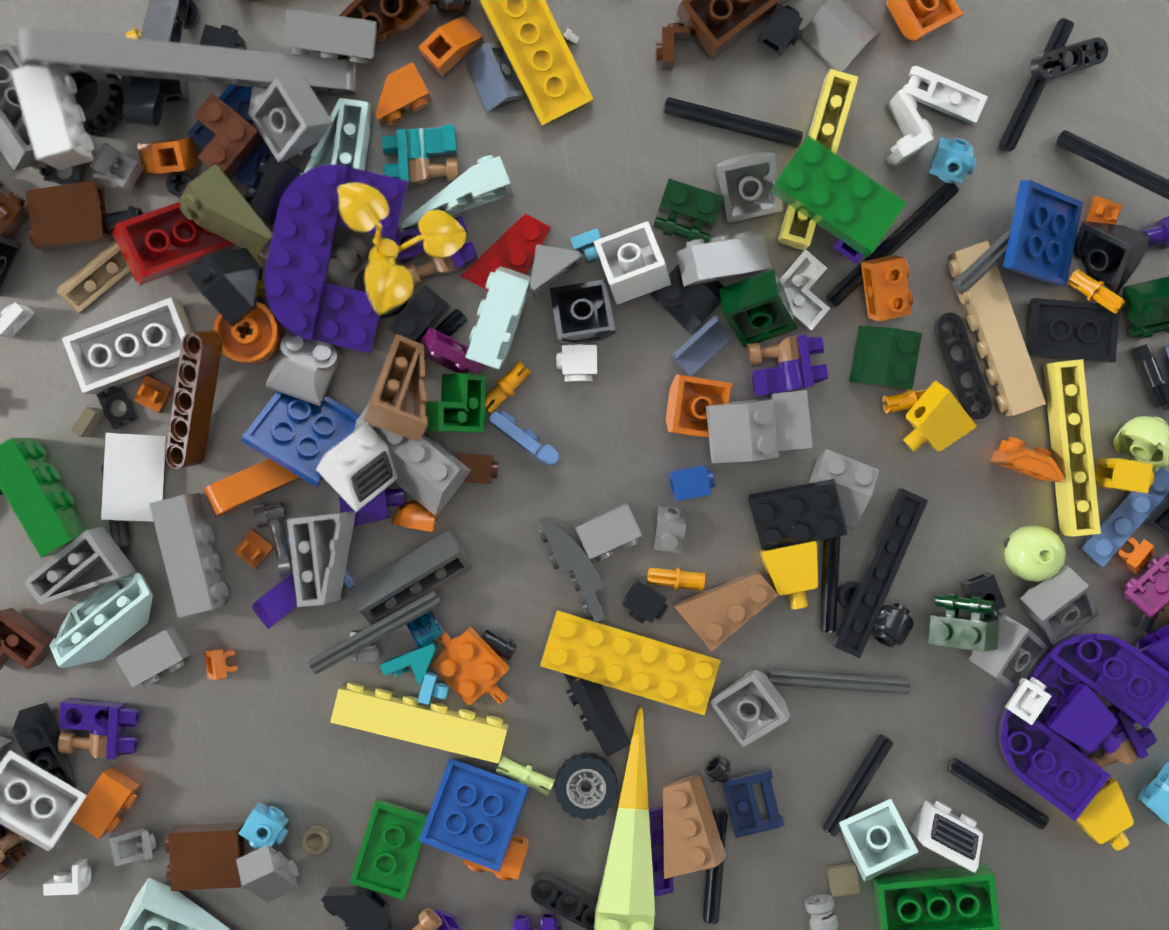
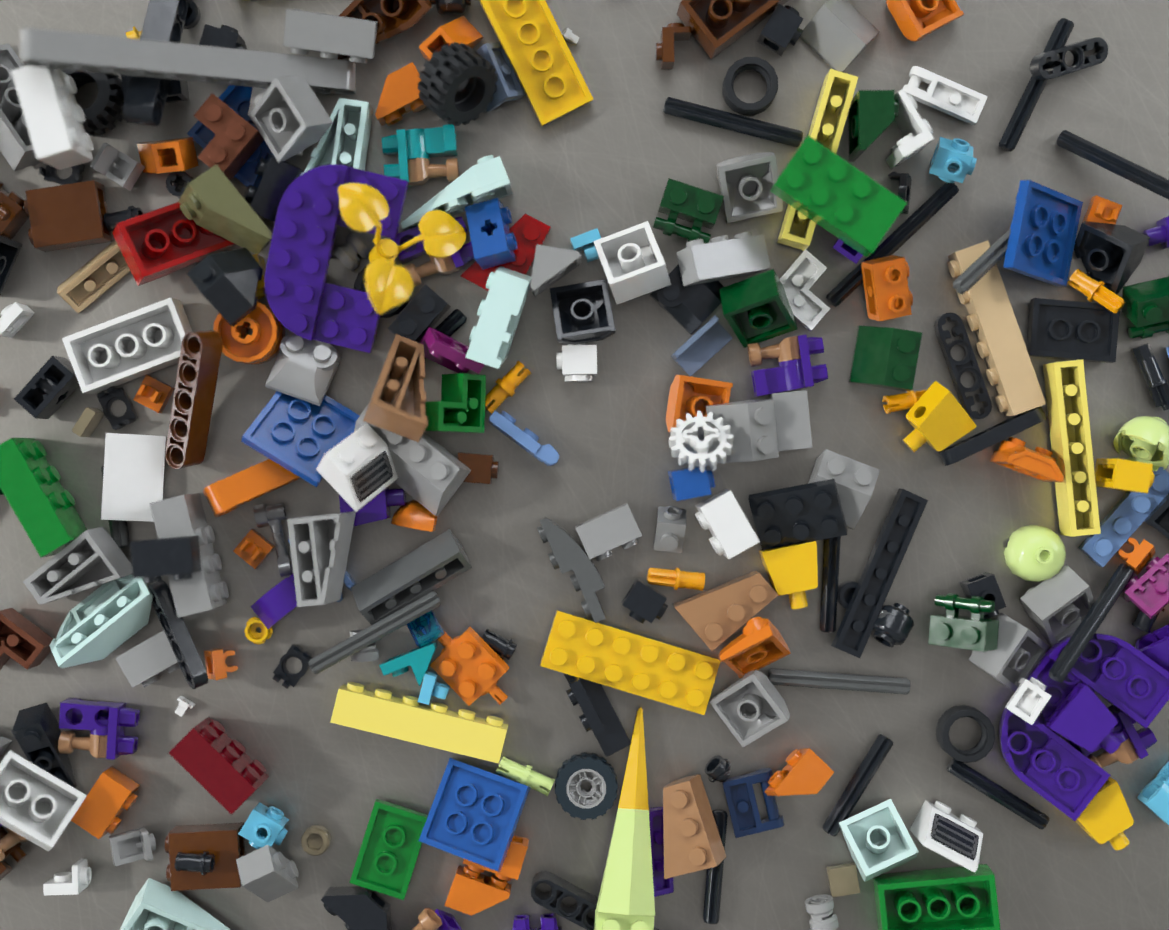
(48, 388): none -> black brick
(165, 557): none -> black piece
(178, 635): none -> black beam
(184, 705): none -> white piece
(195, 862): none -> black pin
(219, 764): none -> dark red brick
(251, 633): none -> yellow plate
(281, 671): none -> black piece
(457, 84): none -> black tyre
(475, 892): none -> orange slope
(491, 233): none -> blue brick
(700, 441): none -> white gear
(726, 523): none -> white brick
(754, 648): none -> orange slope
(756, 64): none -> black tyre
(801, 776): none -> orange slope
(868, 118): none -> dark green slope
(904, 188): none -> black piece
(984, 745): none -> black tyre
(992, 435): none -> black beam
(1091, 623): none -> black axle

